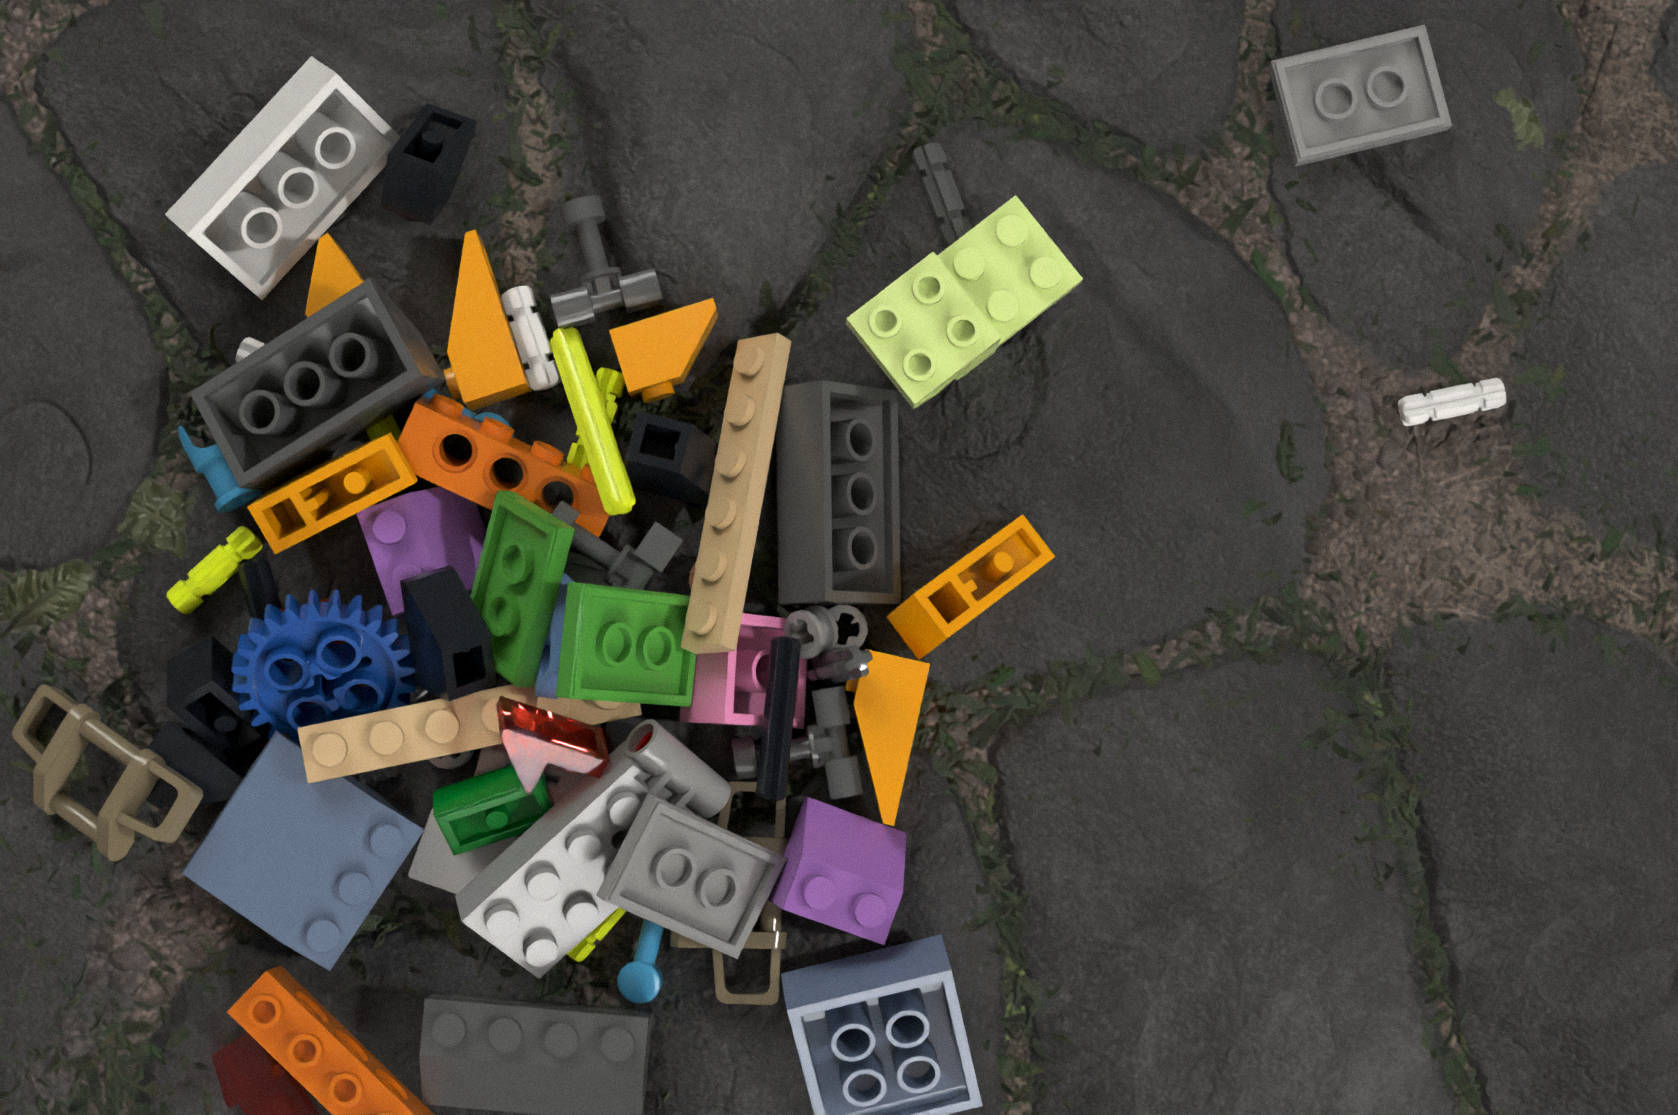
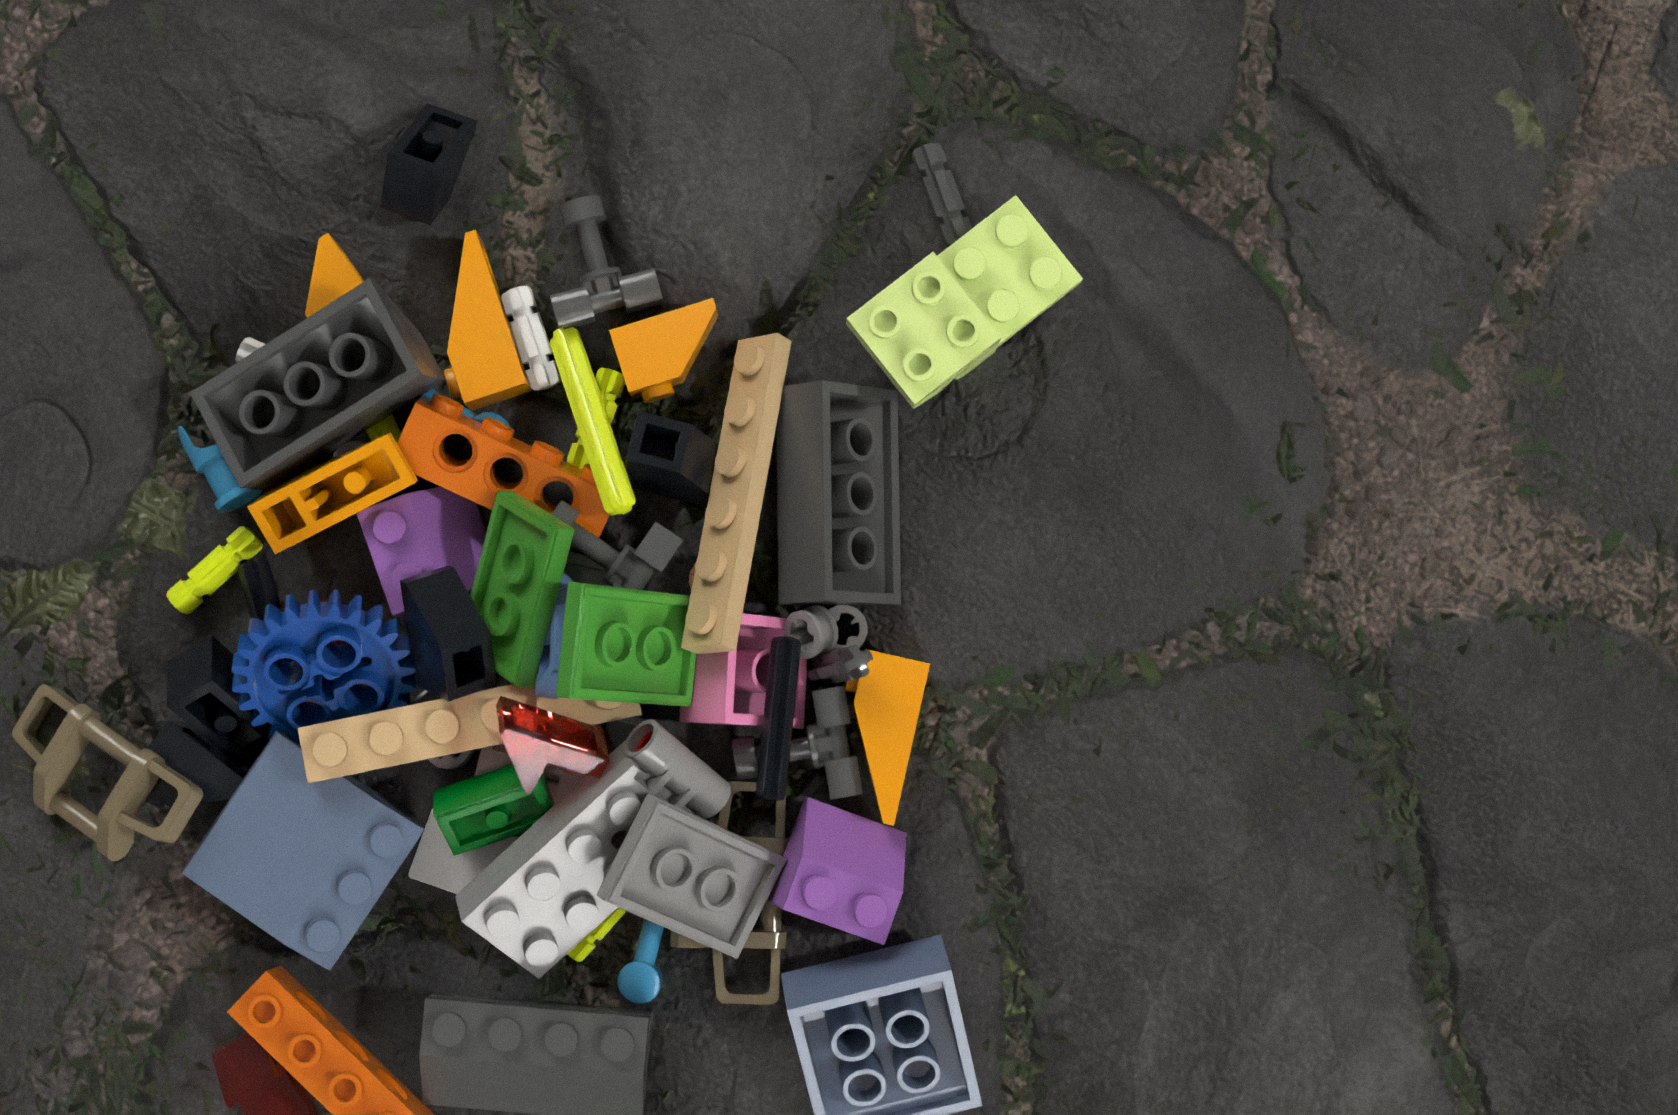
(285, 177): white slope -> none
(970, 586): light orange slope -> none
(1359, 95): light grey tile -> none
(1452, 401): white axle -> none

